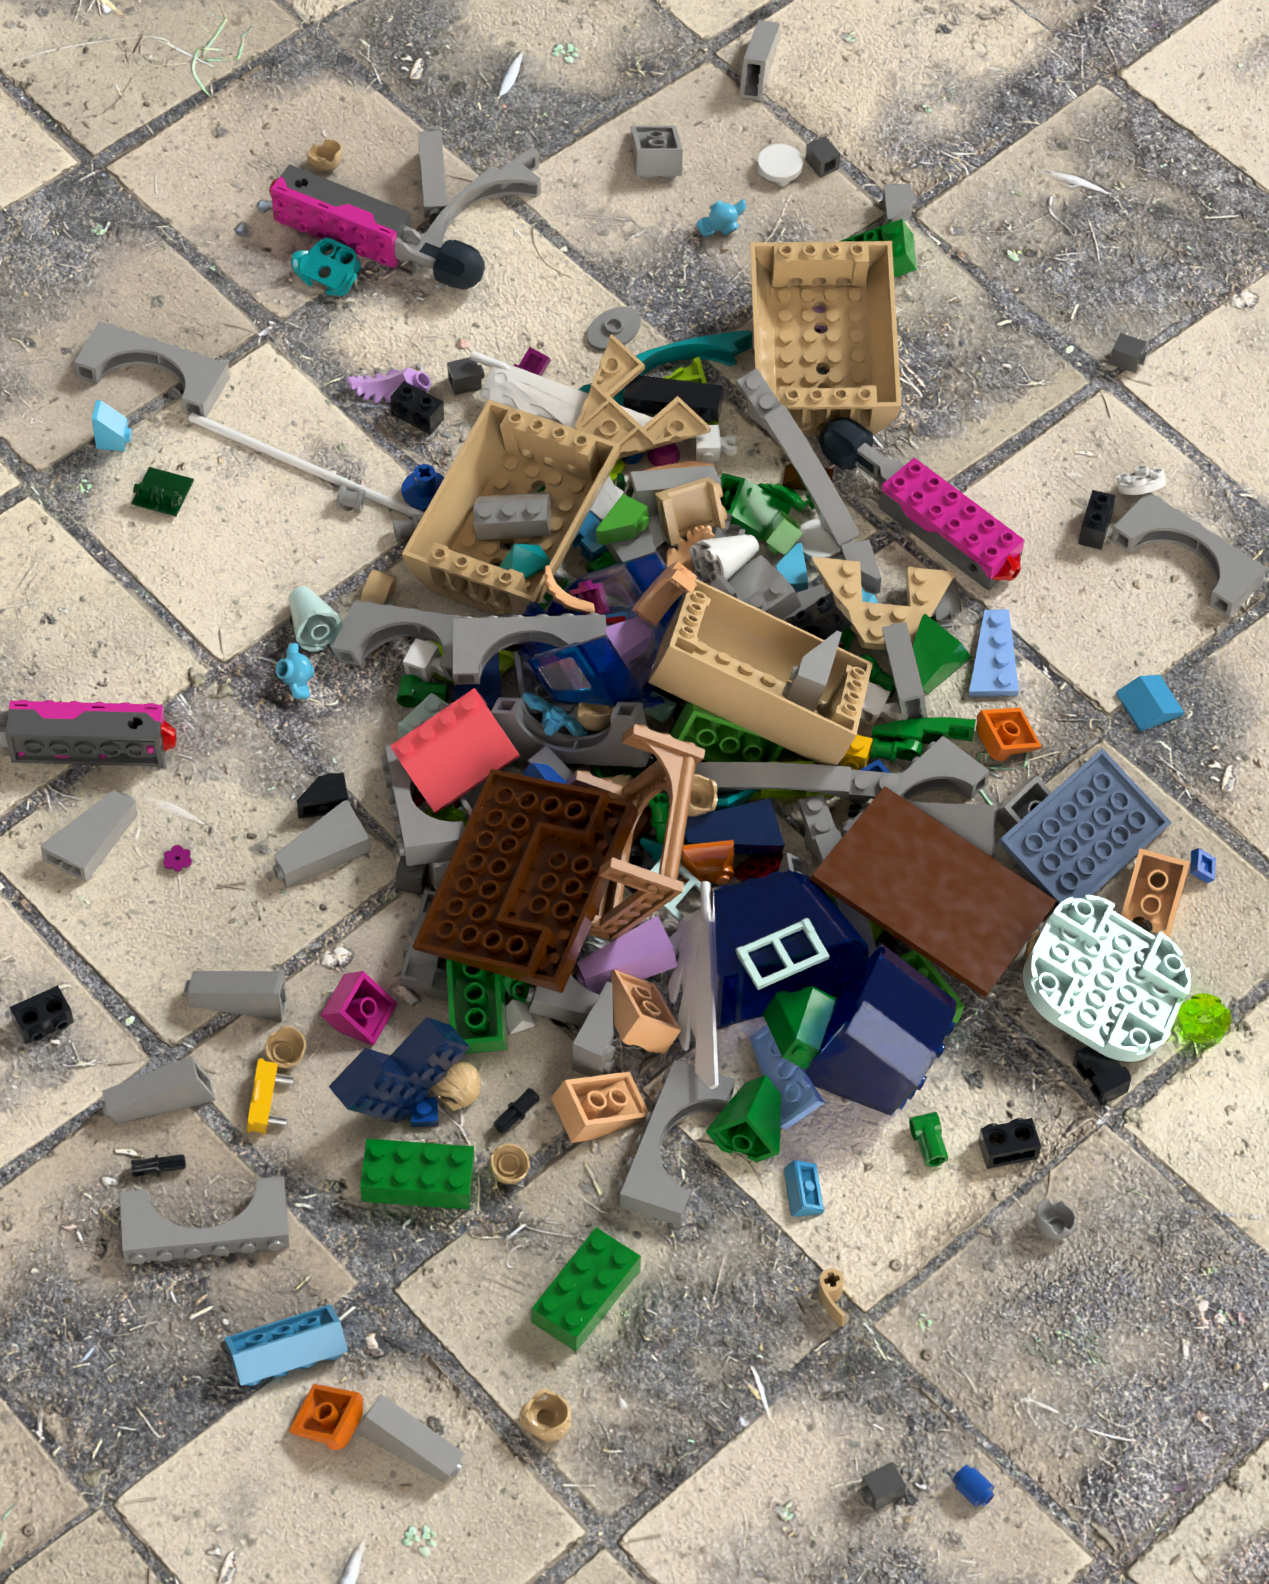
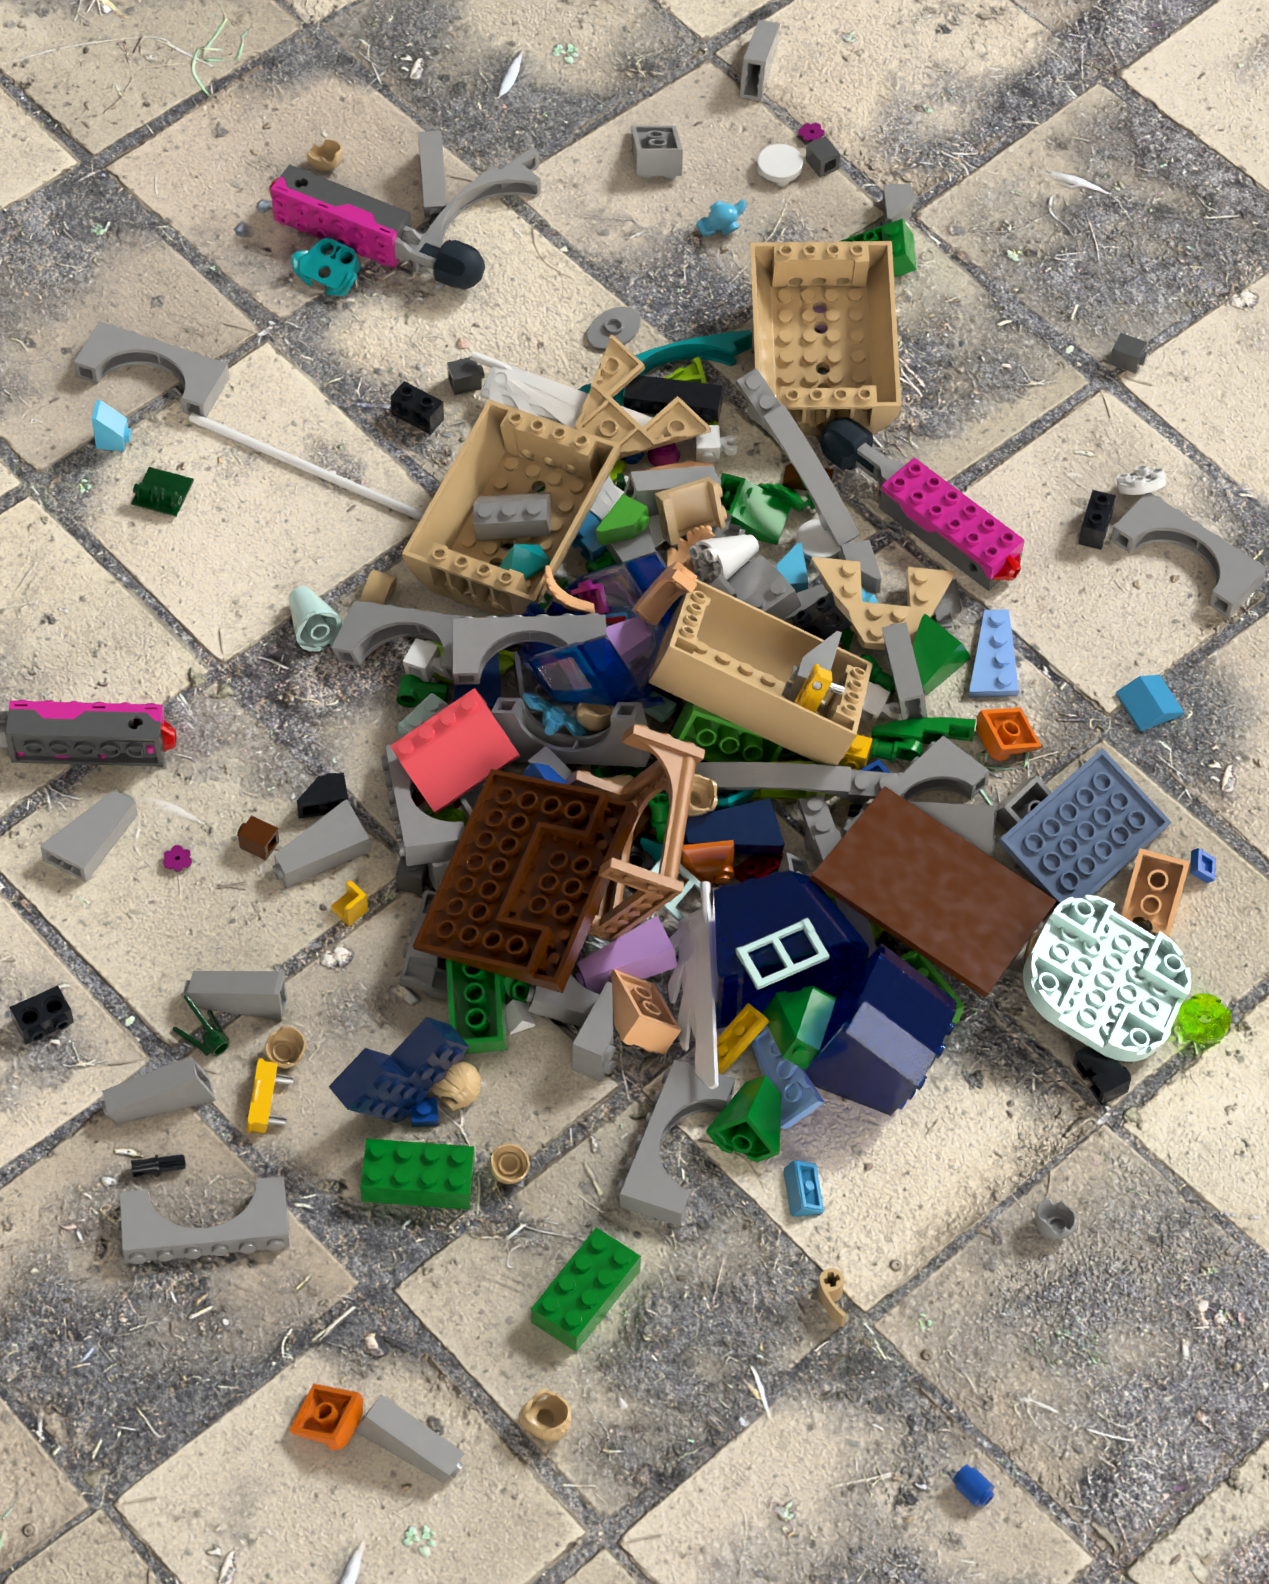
(214, 1039): none -> dark green plant
(258, 837): none -> reddish brown brick
(286, 1345): slope -> none
(295, 672): medium azure piece -> none
(350, 498): light grey bush -> none
(351, 905): none -> yellow panel
(359, 1007): dark pink slope -> none
(385, 386): lavender plant -> none
(405, 528): light grey bush -> none
(421, 486): blue piece -> none
(516, 1110): black axle -> none
(534, 362): magenta bracket -> none
(598, 1105): light nougat slope -> none
(739, 1036): none -> yellow plate
(782, 533): bright green slope -> none
(811, 132): none -> magenta plant
(815, 688): none -> yellow piece
(882, 1486): dark grey brick -> none
(928, 1131): green piece -> none
(1011, 1148): black brick -> none

